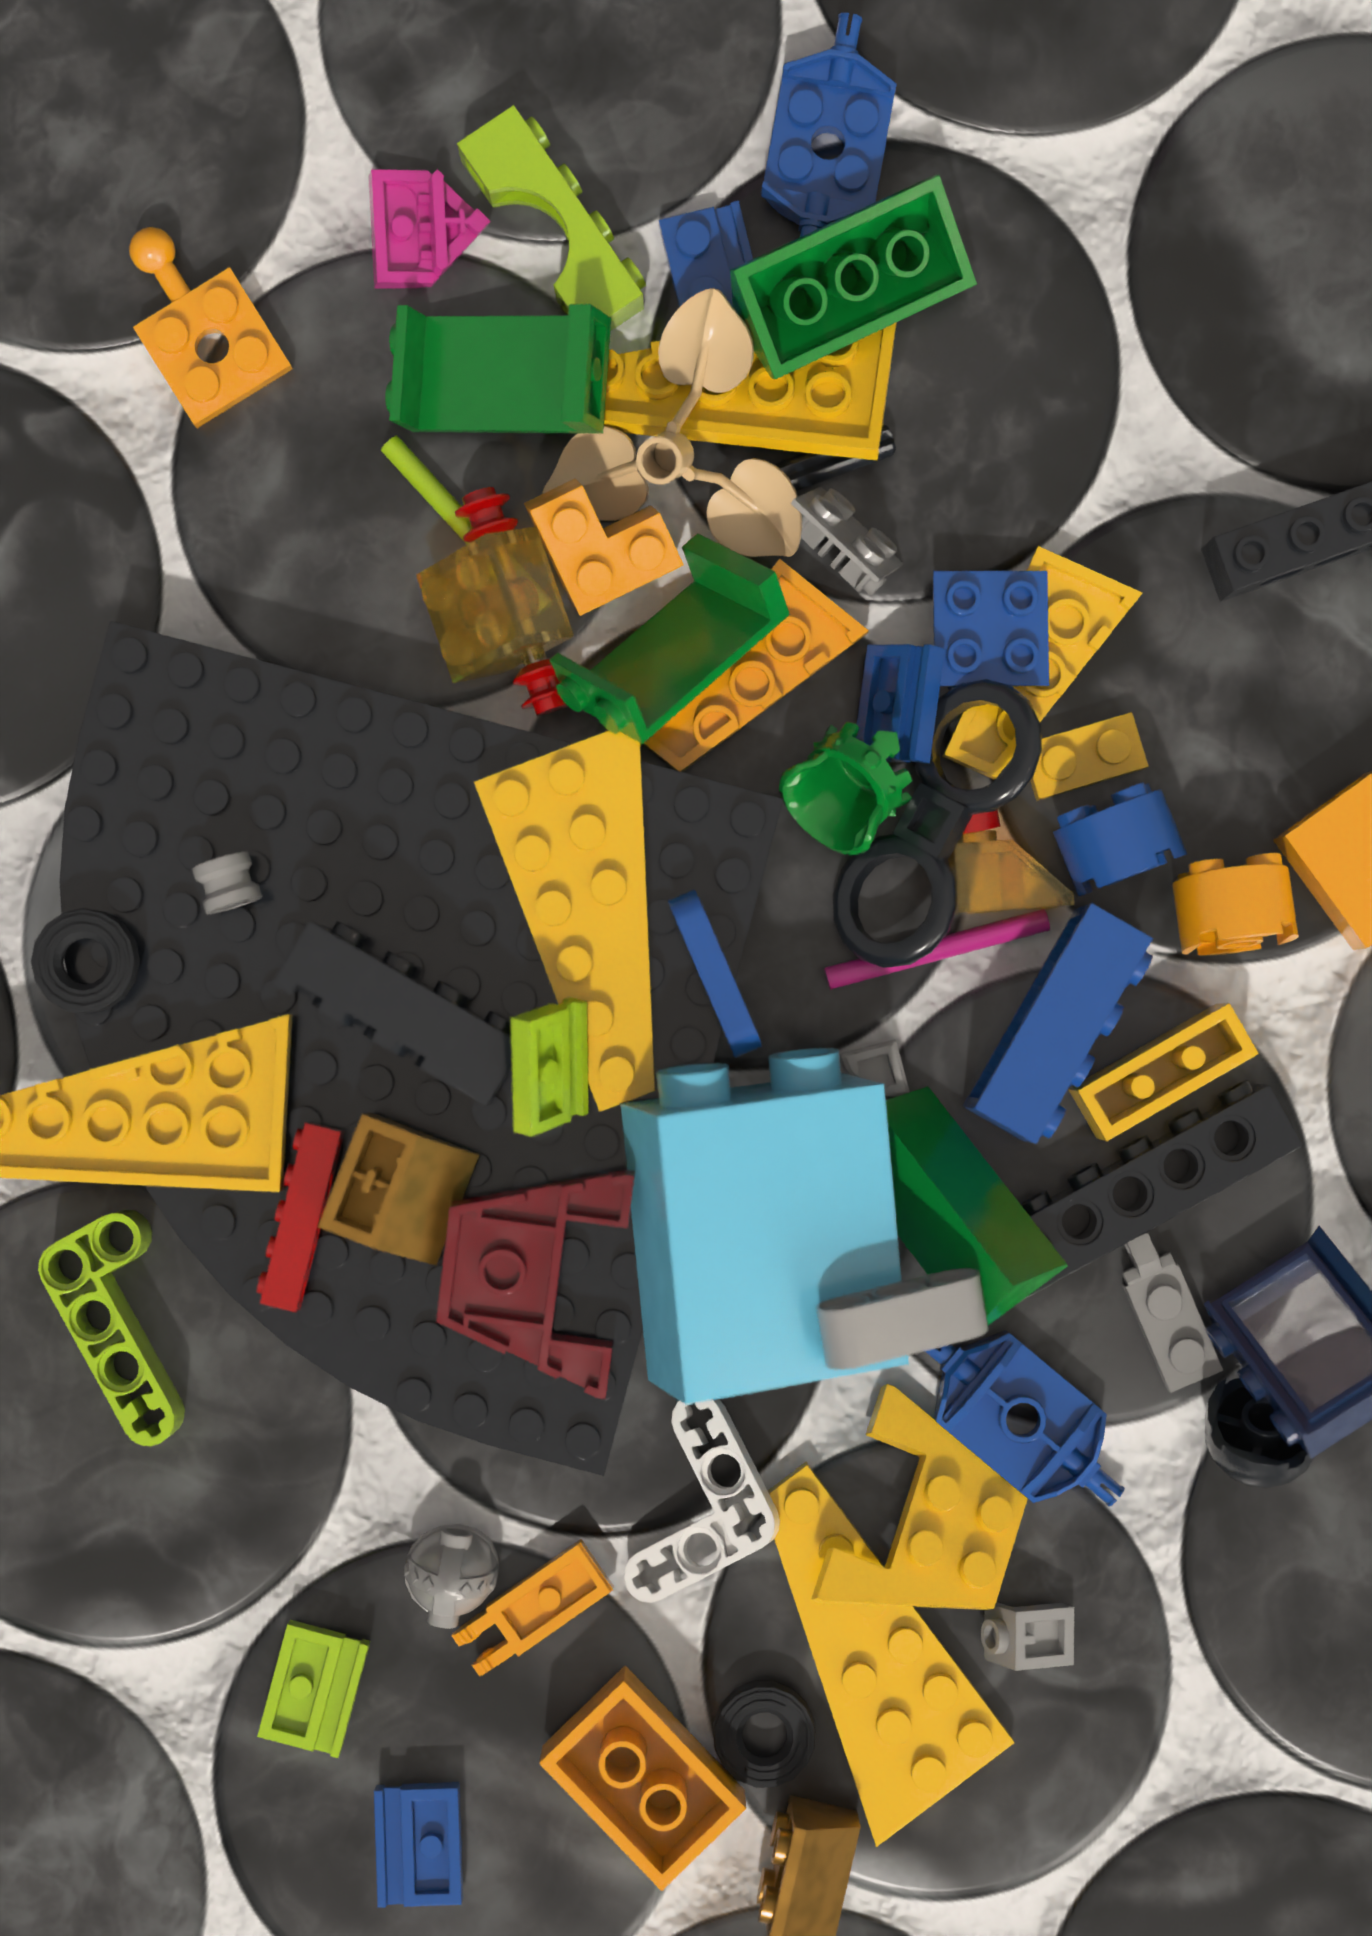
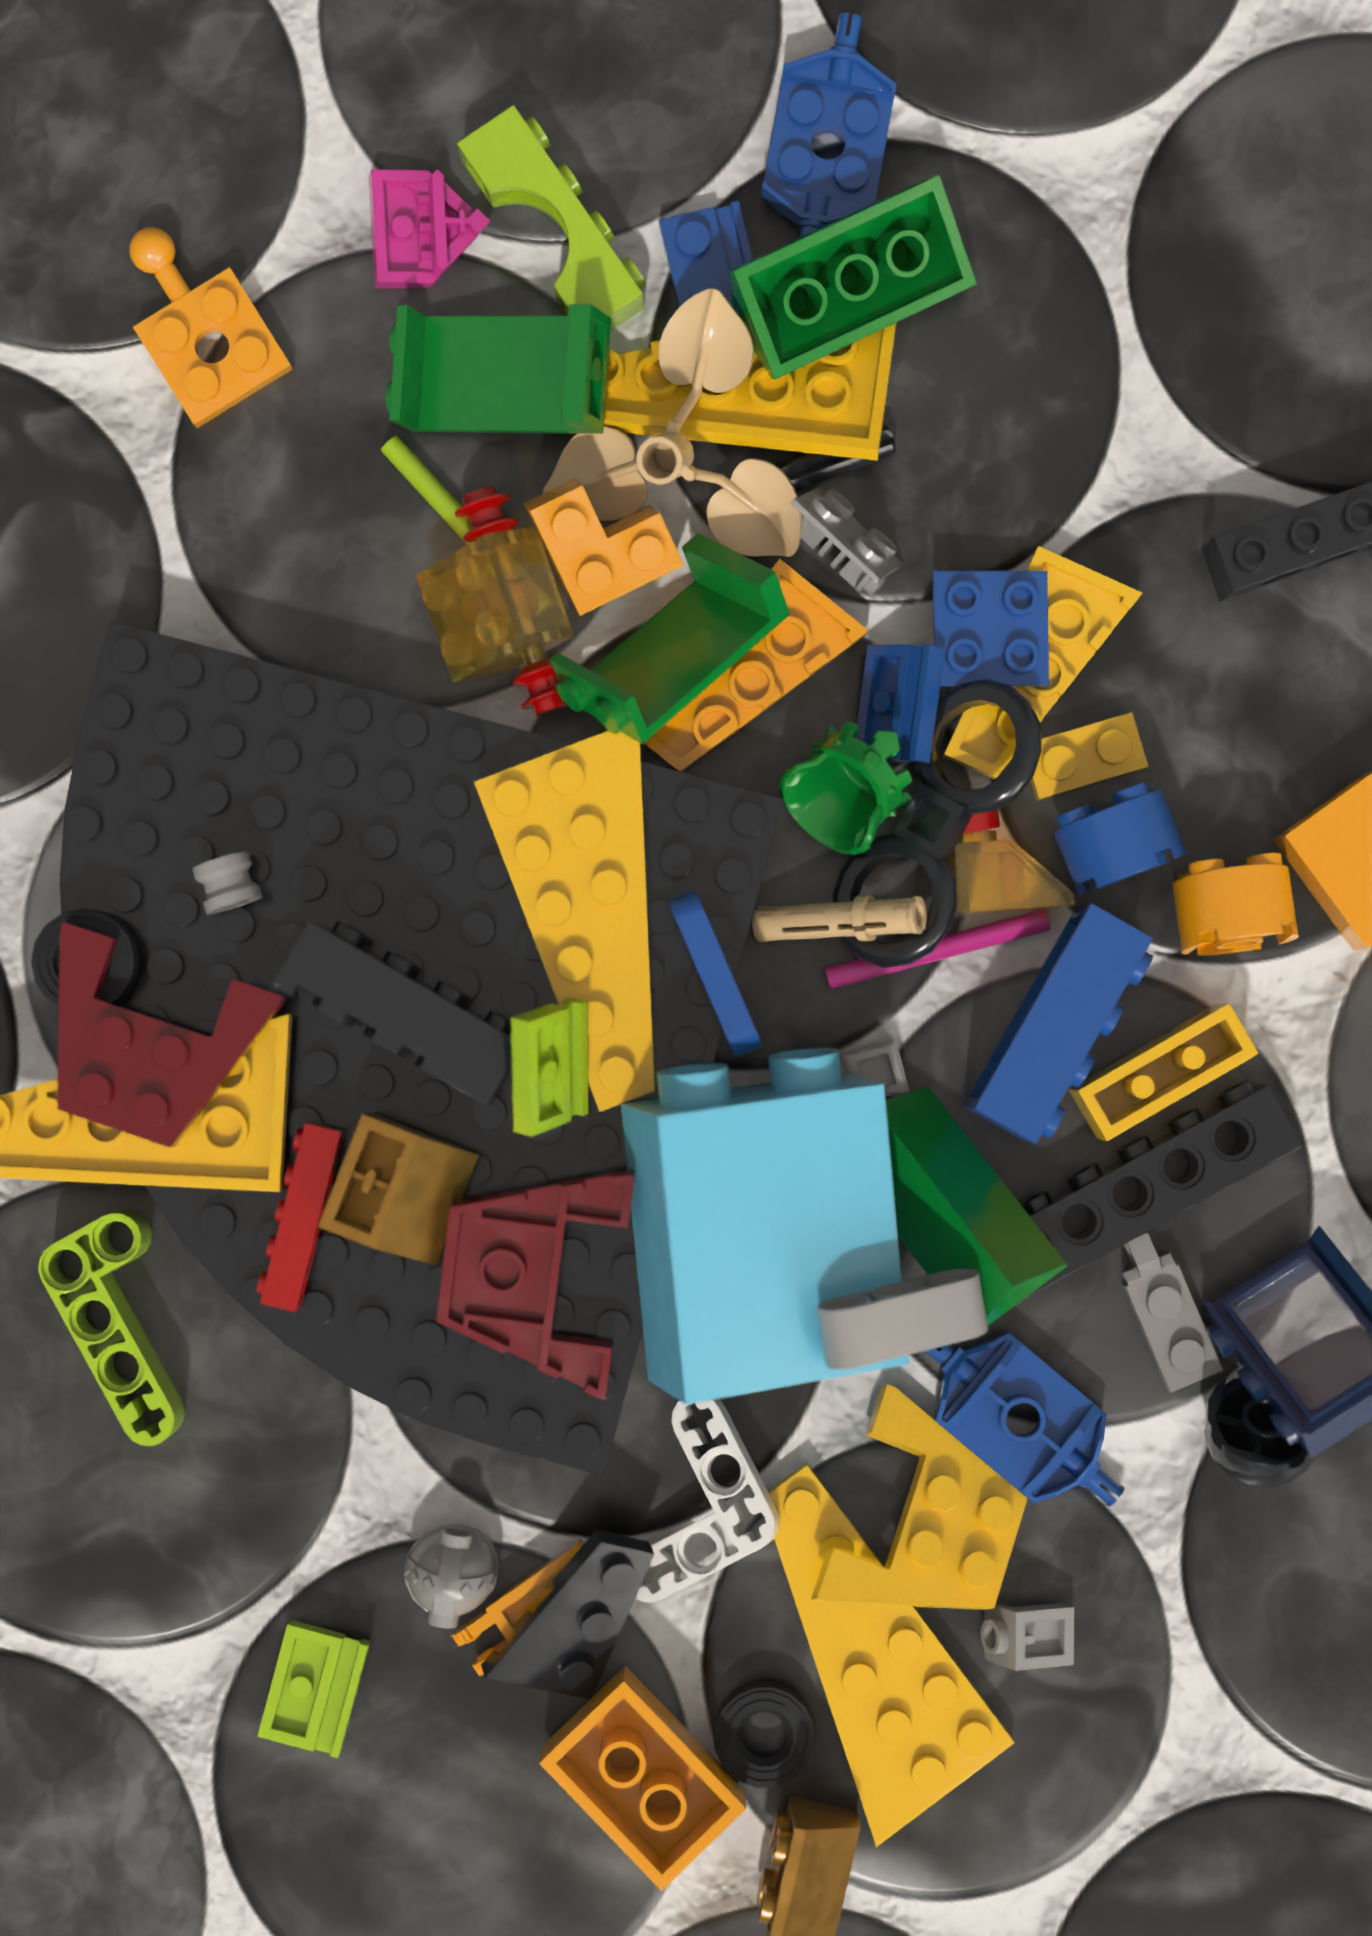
(137, 1068): none -> dark red wing
(418, 1844): blue plate -> none
(578, 1623): none -> black wing
(857, 918): none -> tan pin

